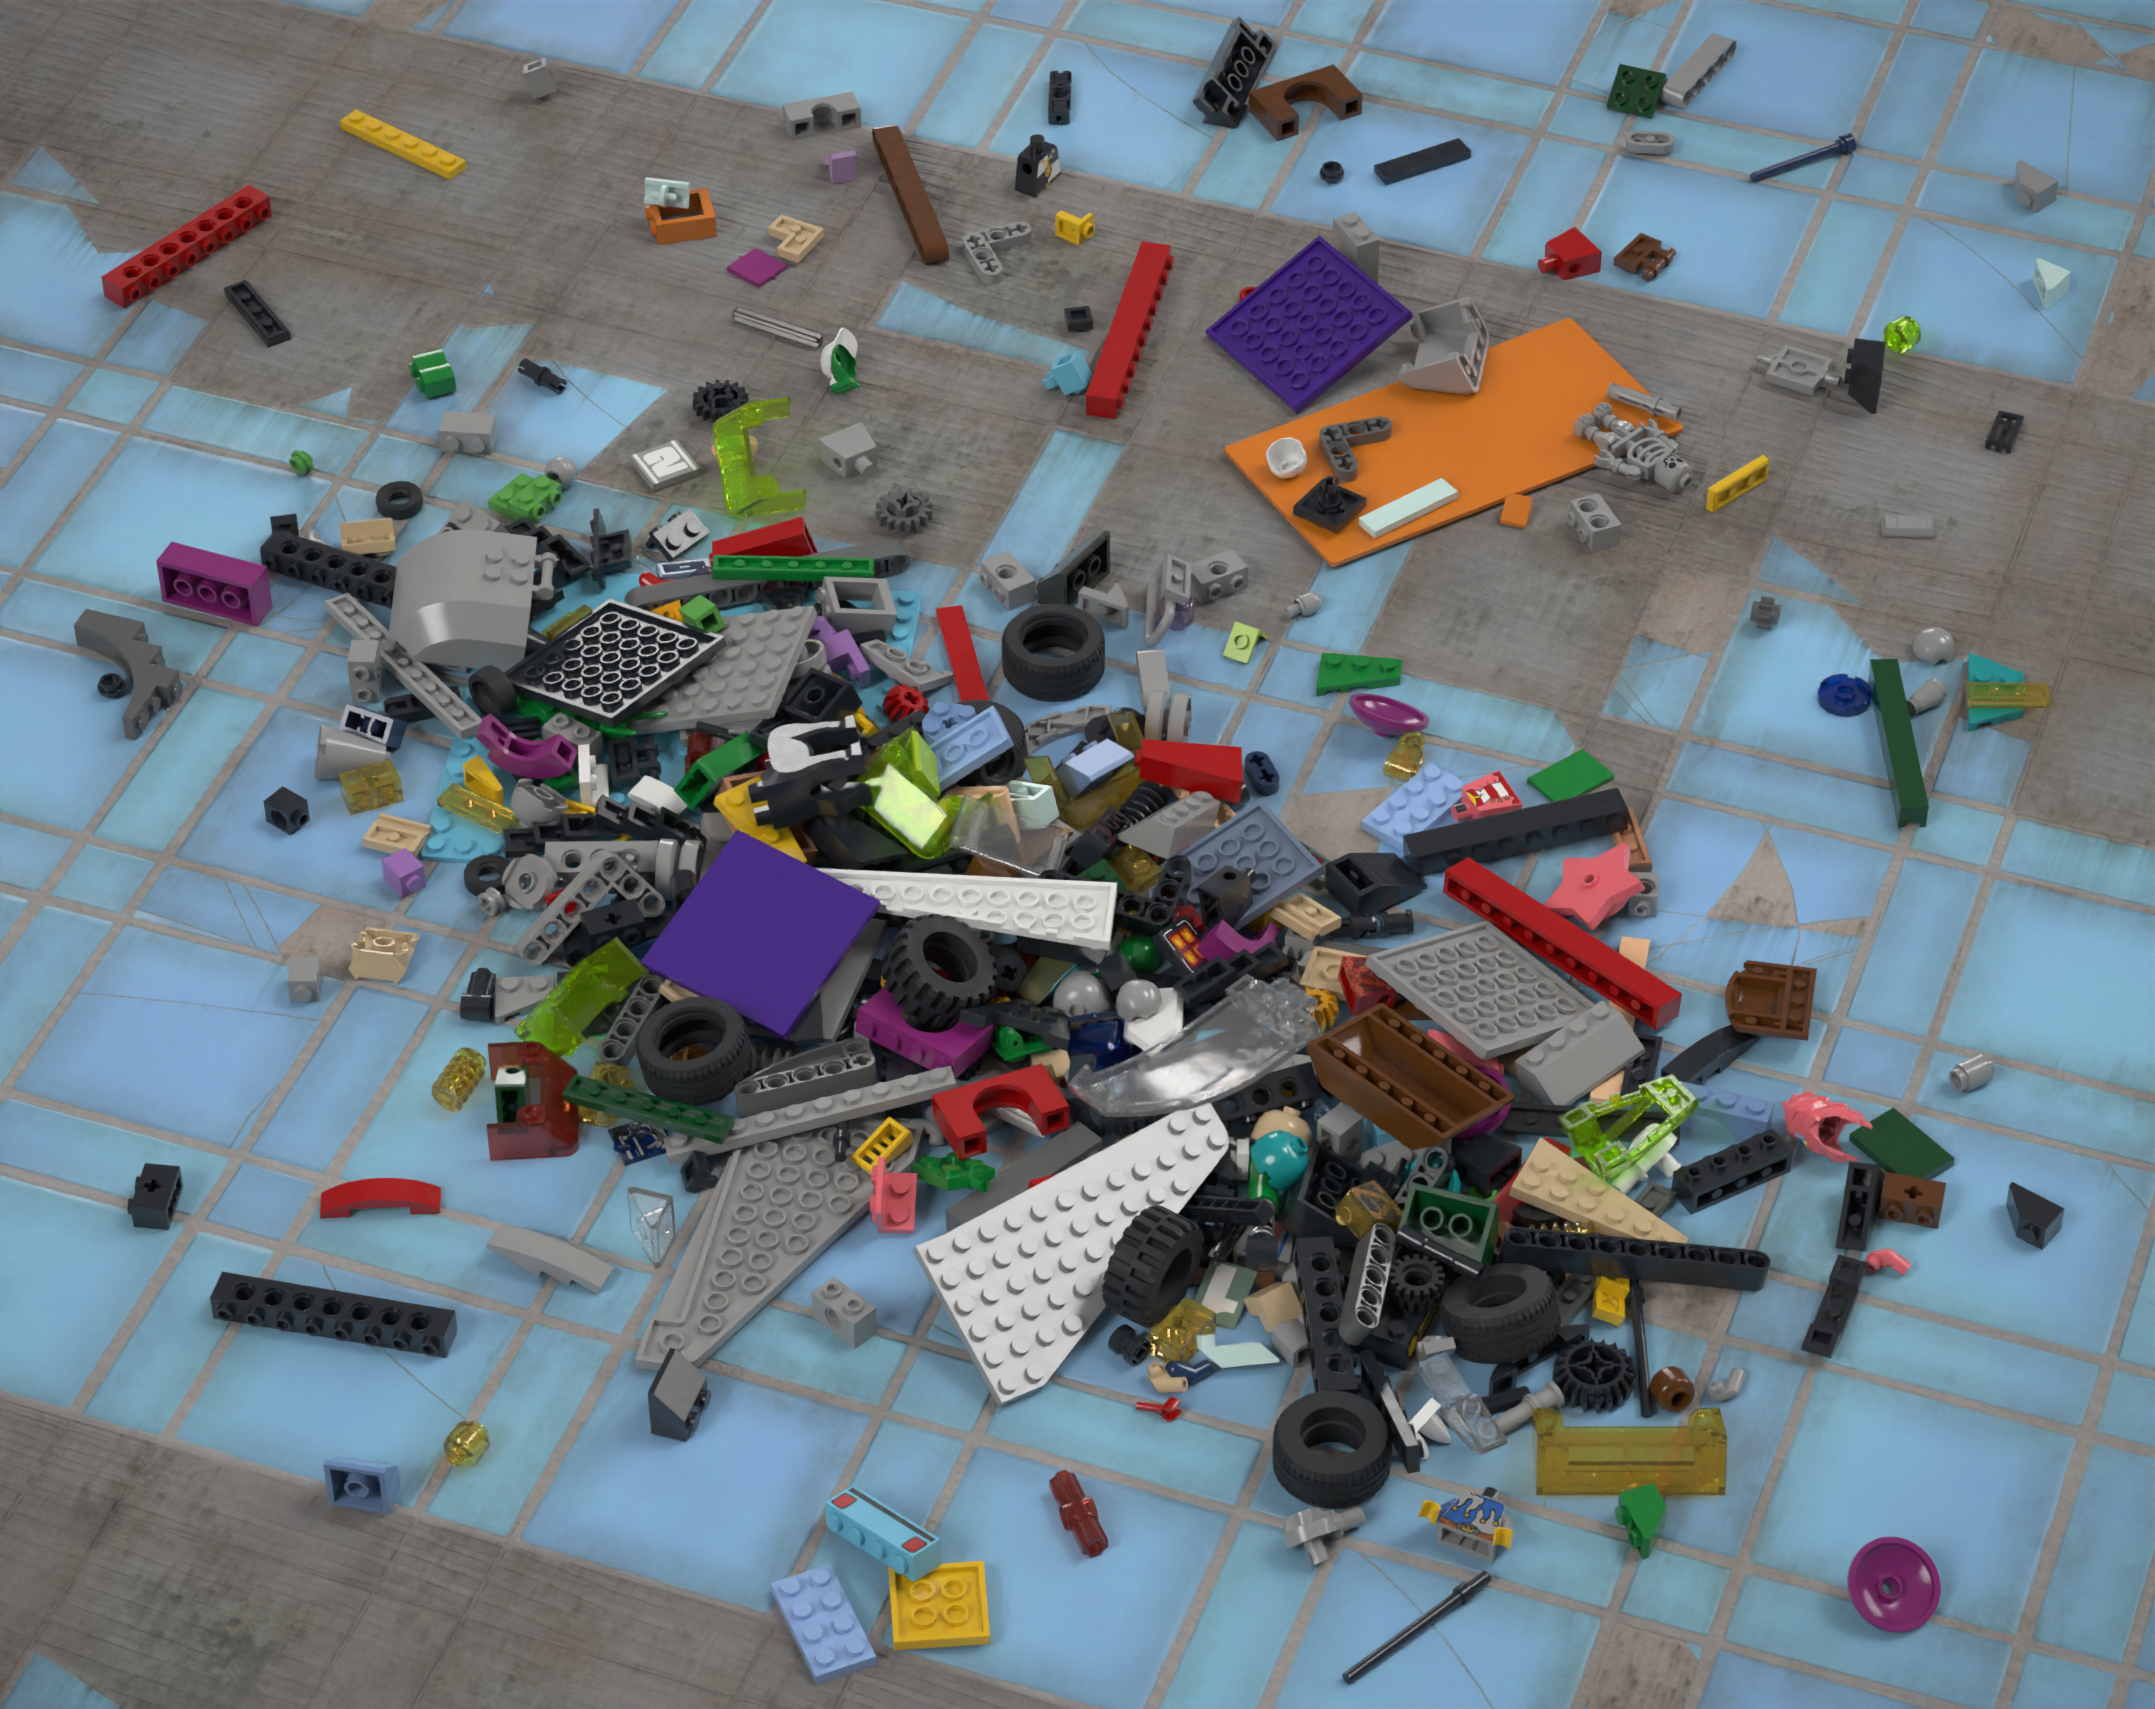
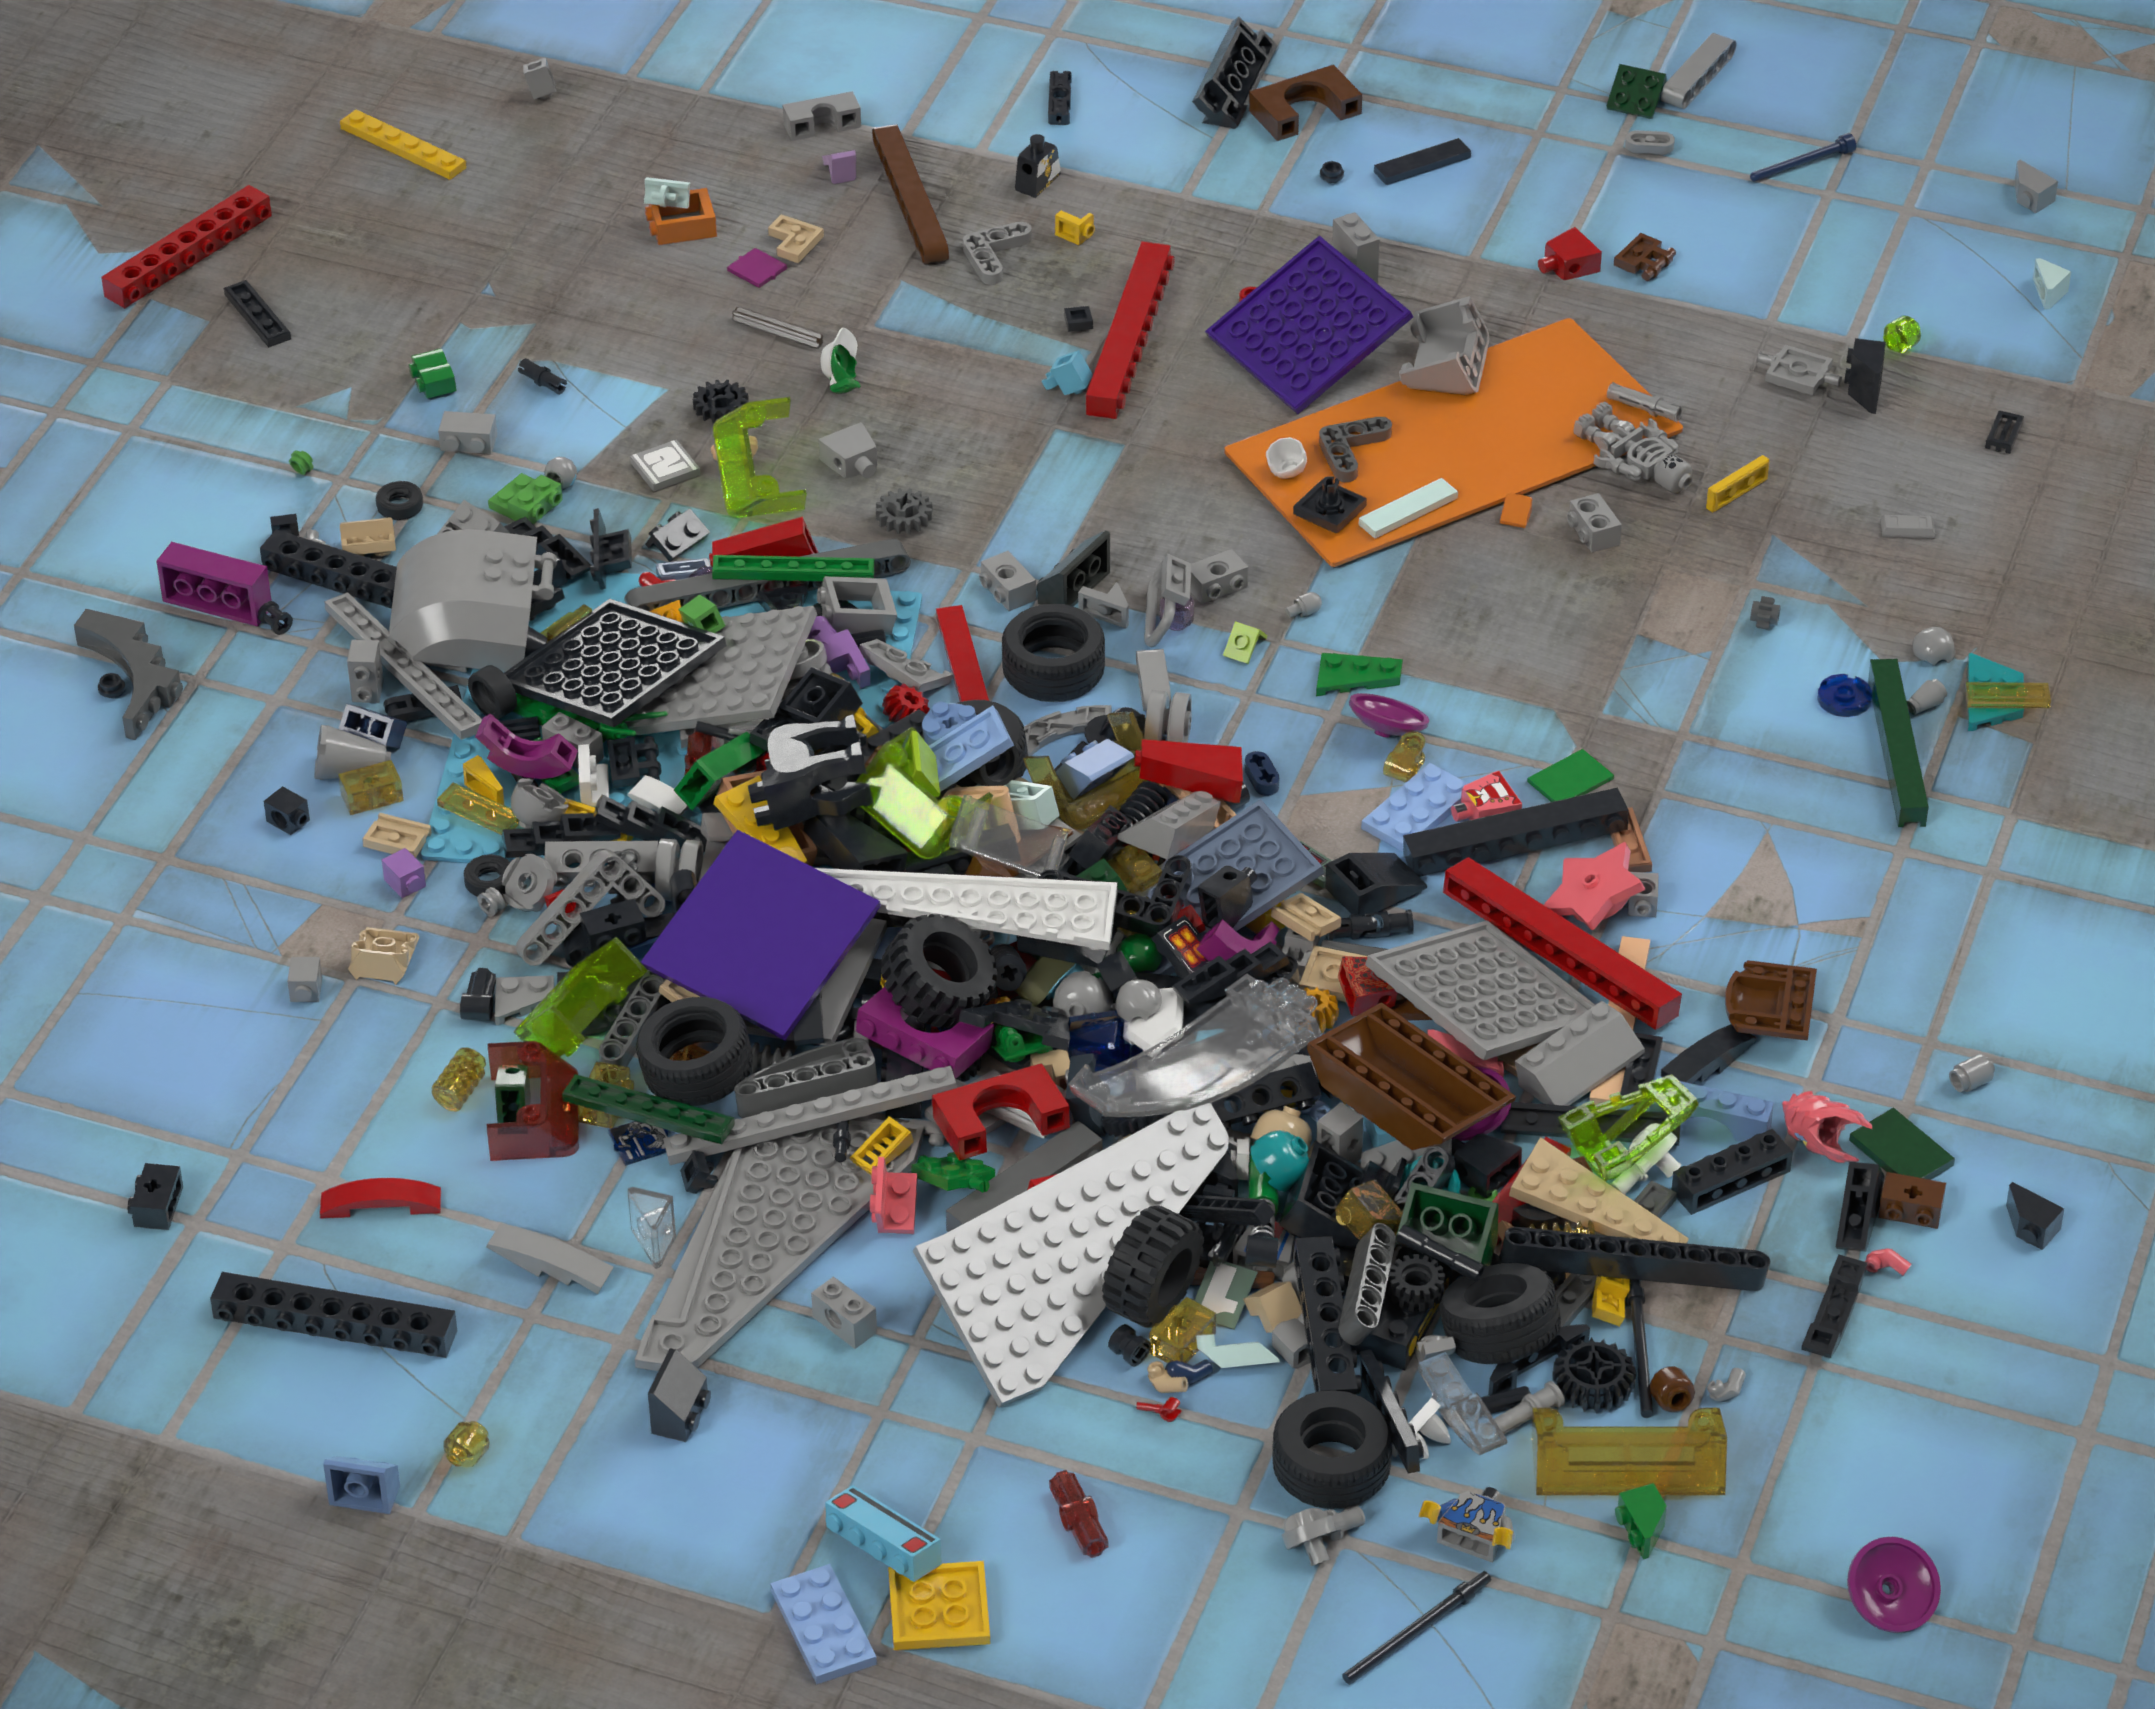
(276, 615): none -> black bush

